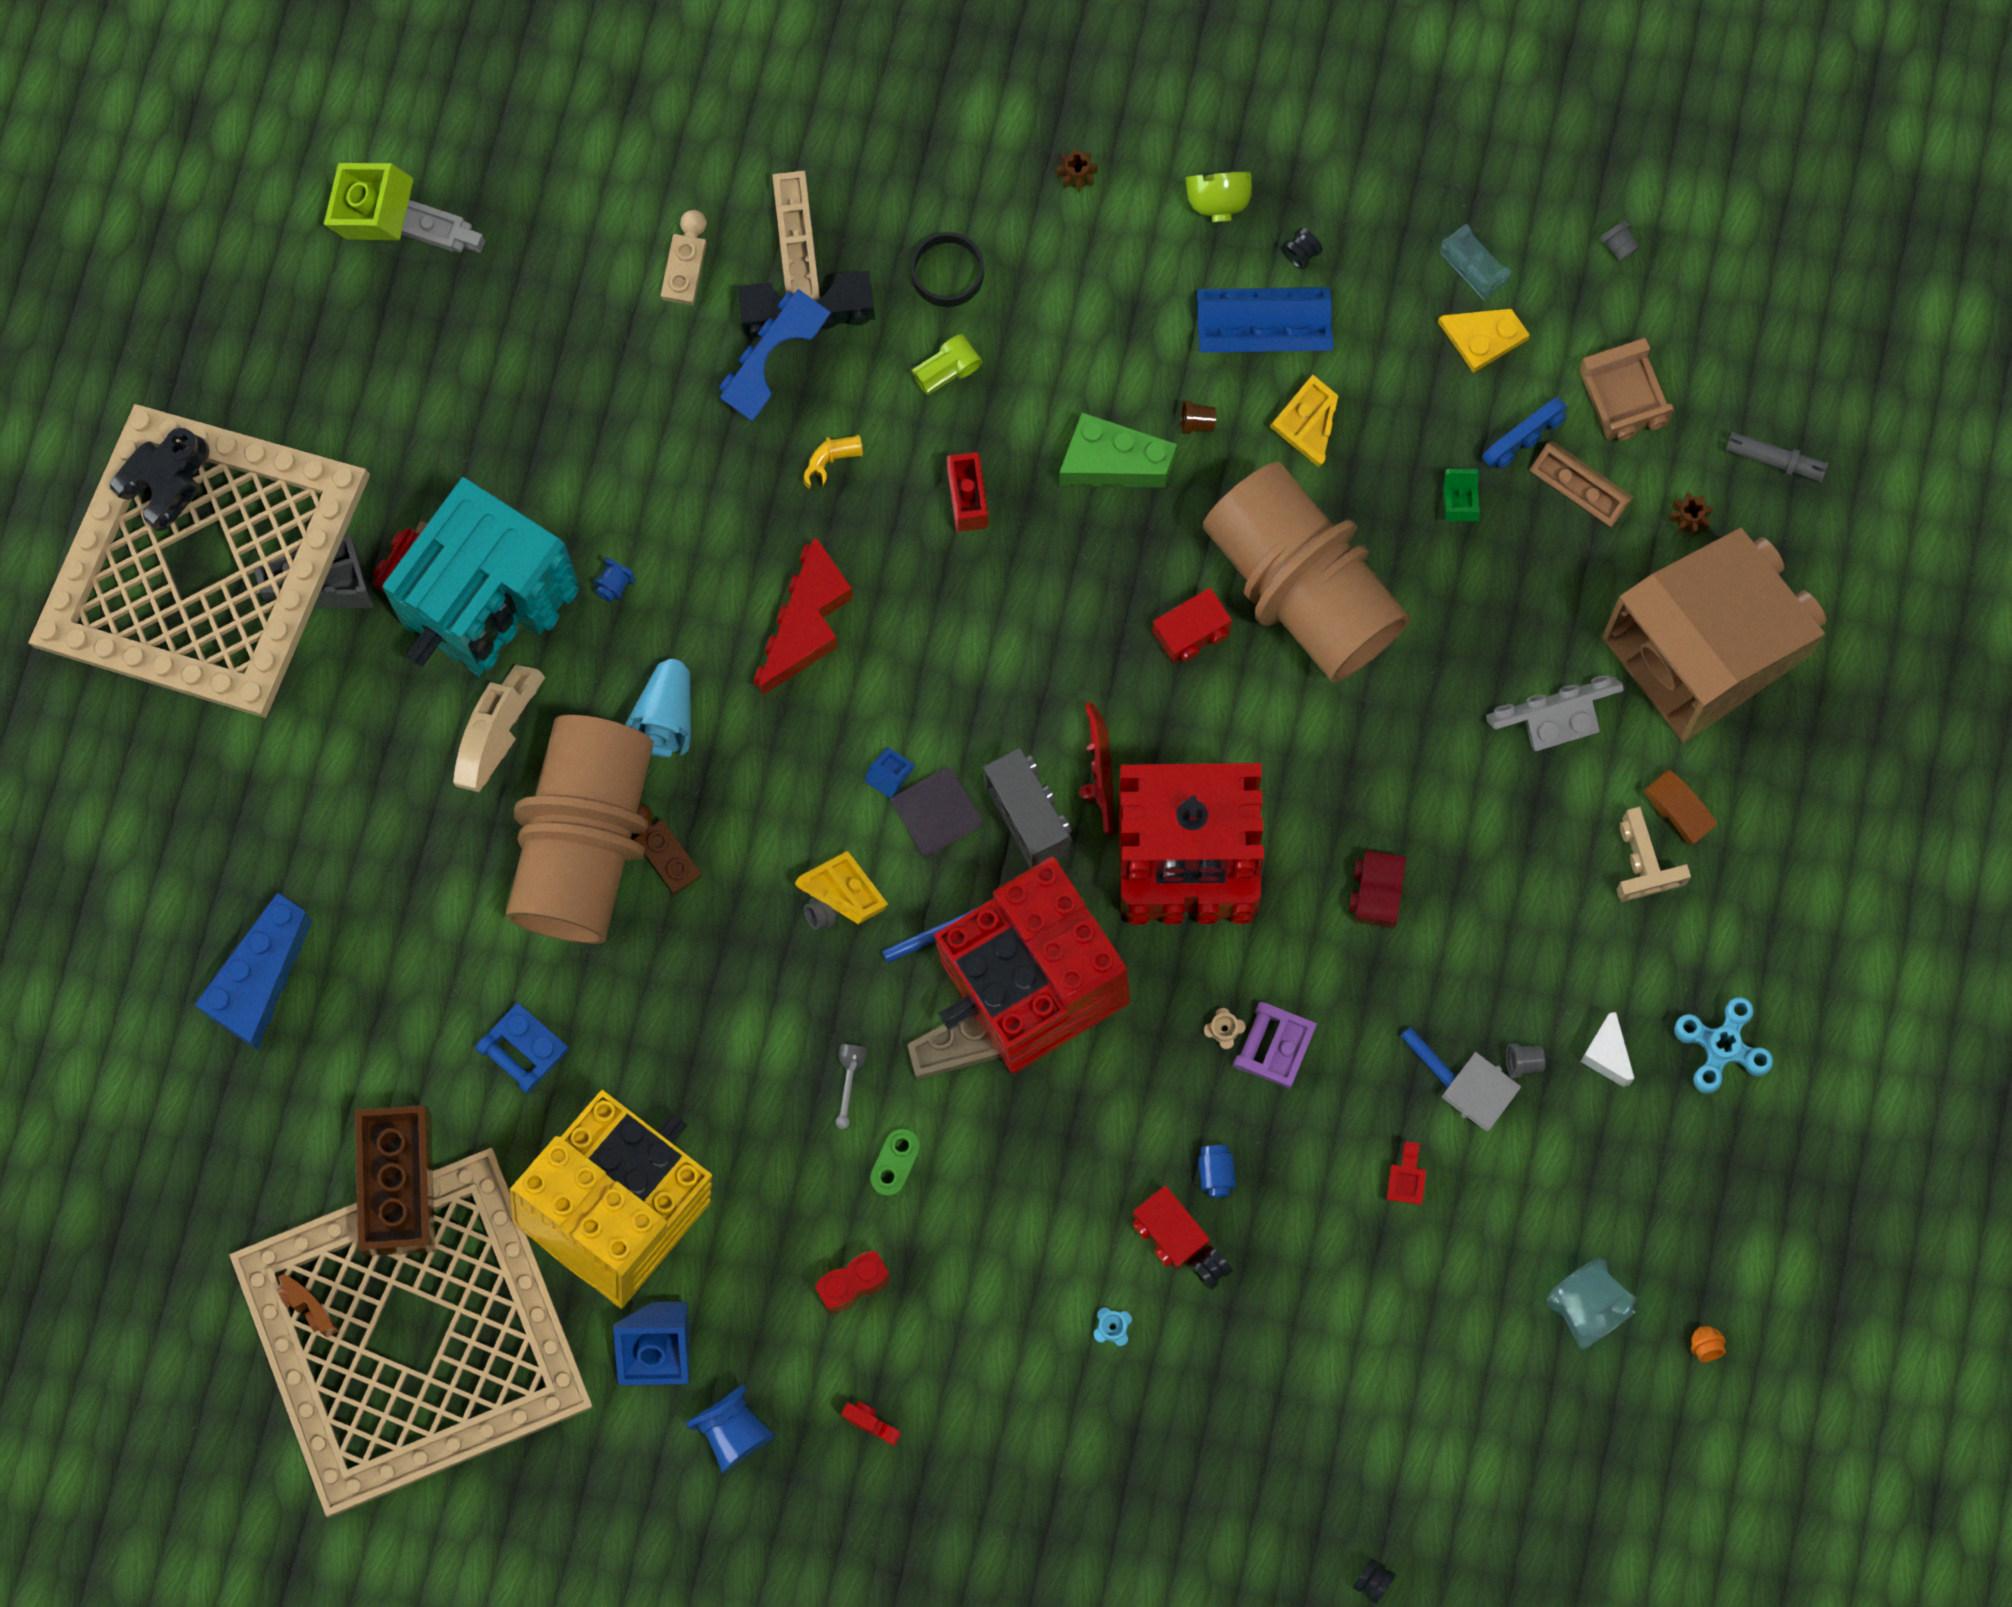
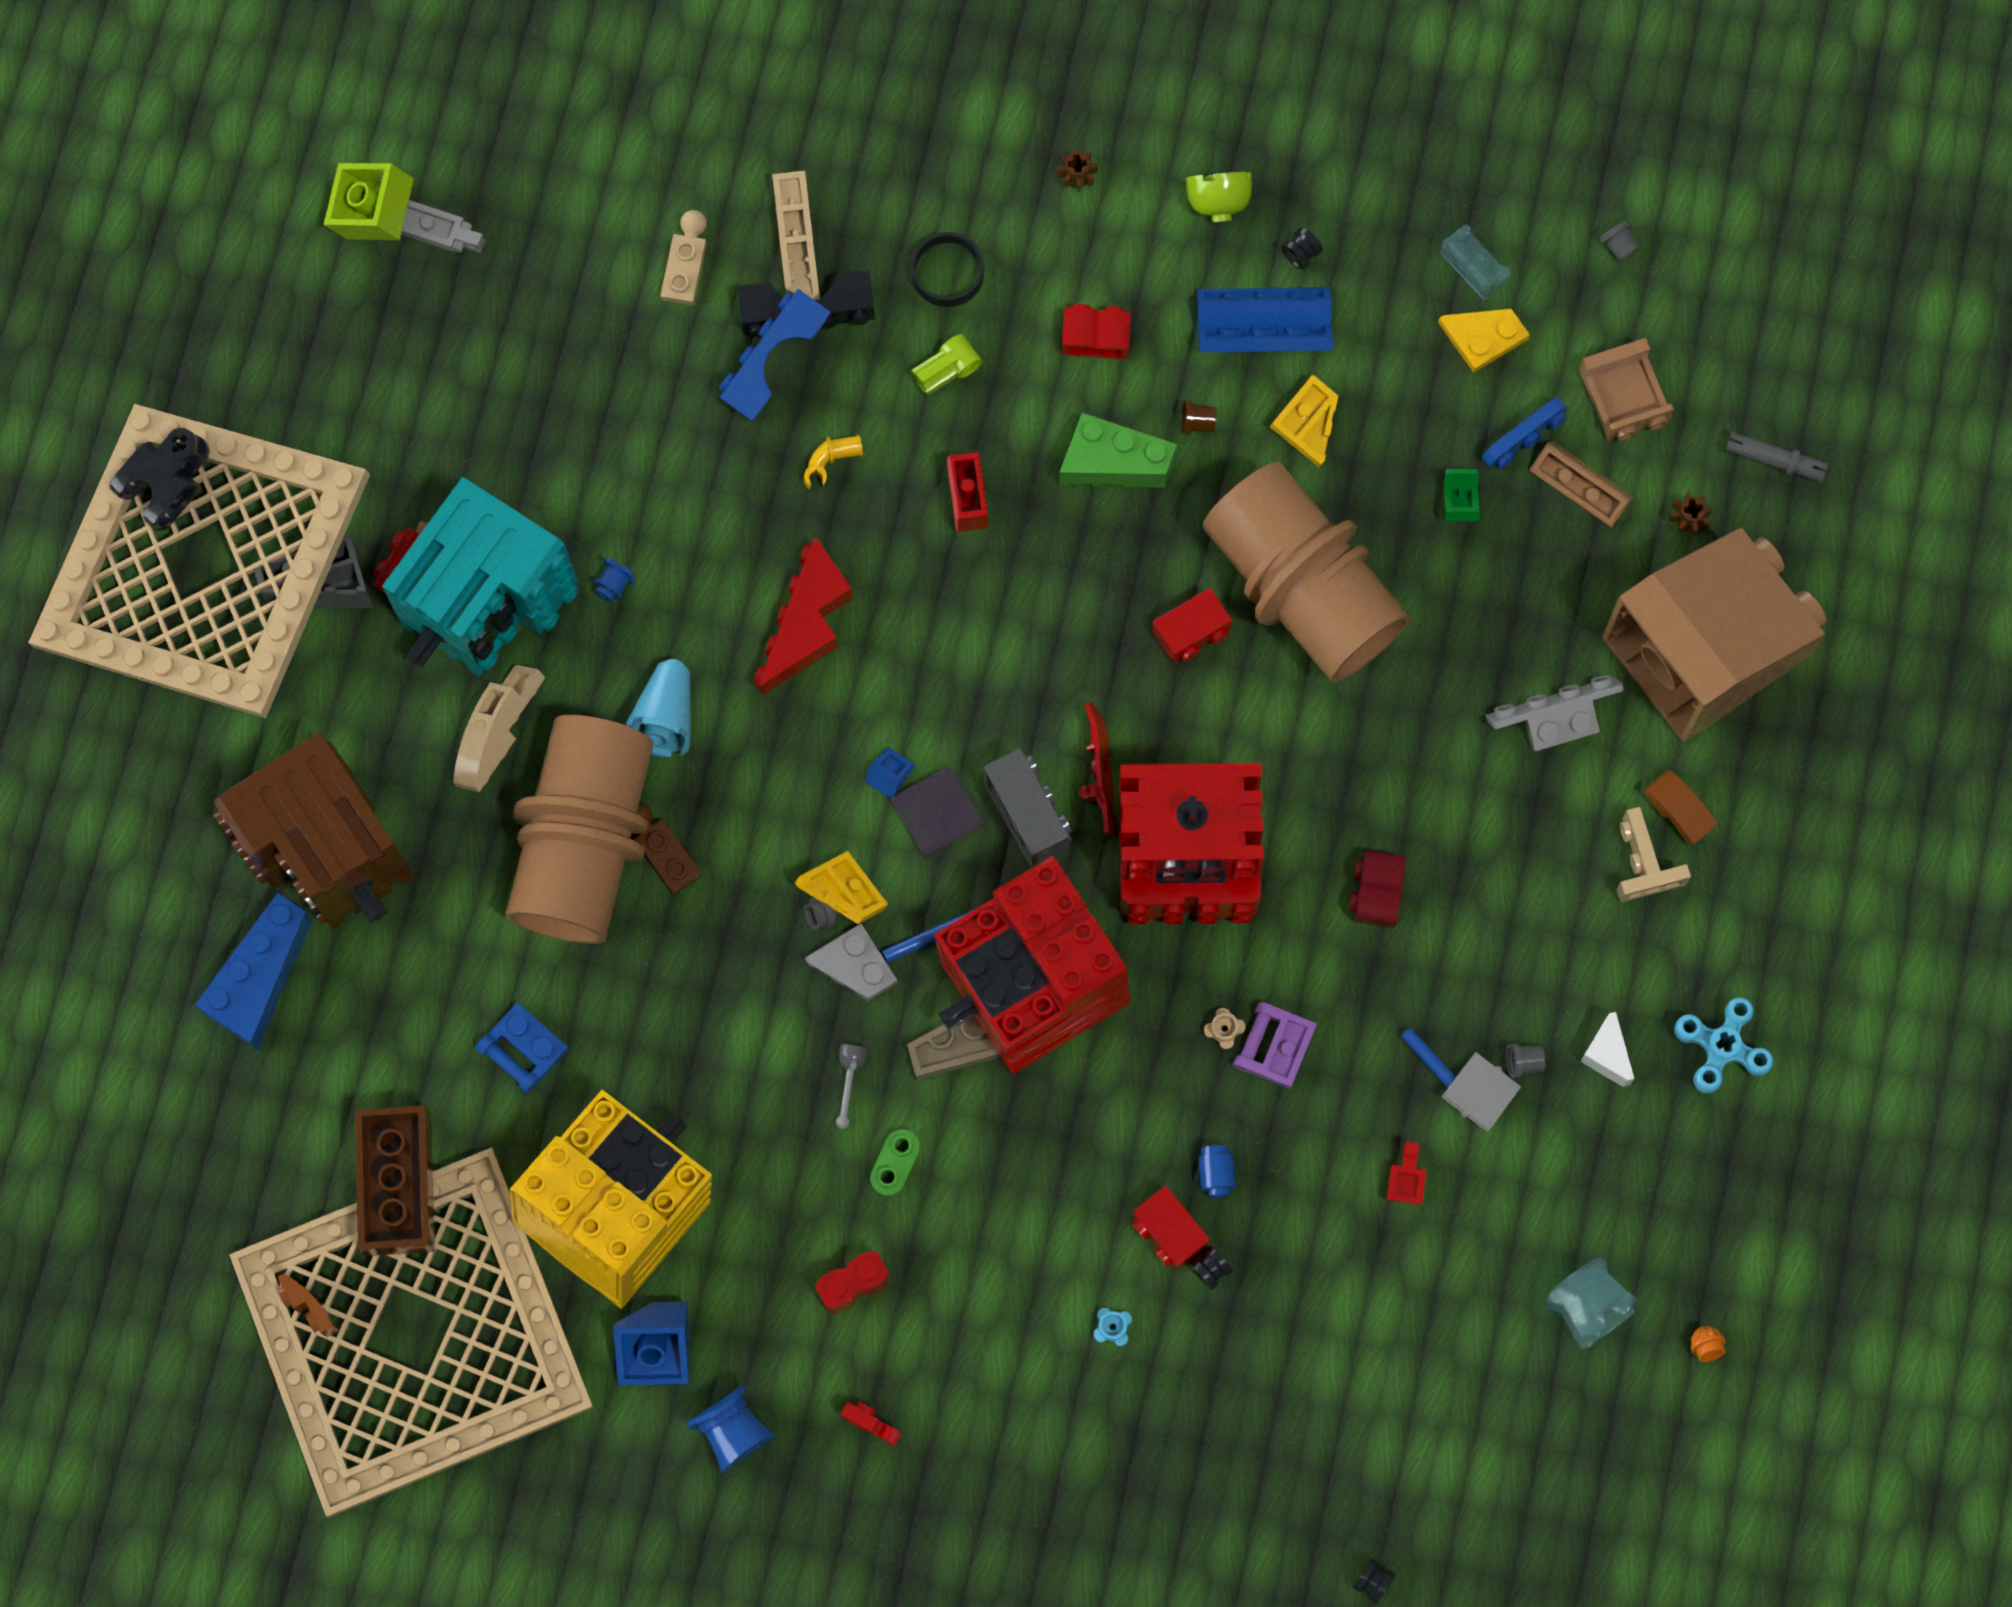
(313, 826): none -> reddish brown piece
(854, 963): none -> light grey wing
(1096, 332): none -> red brick

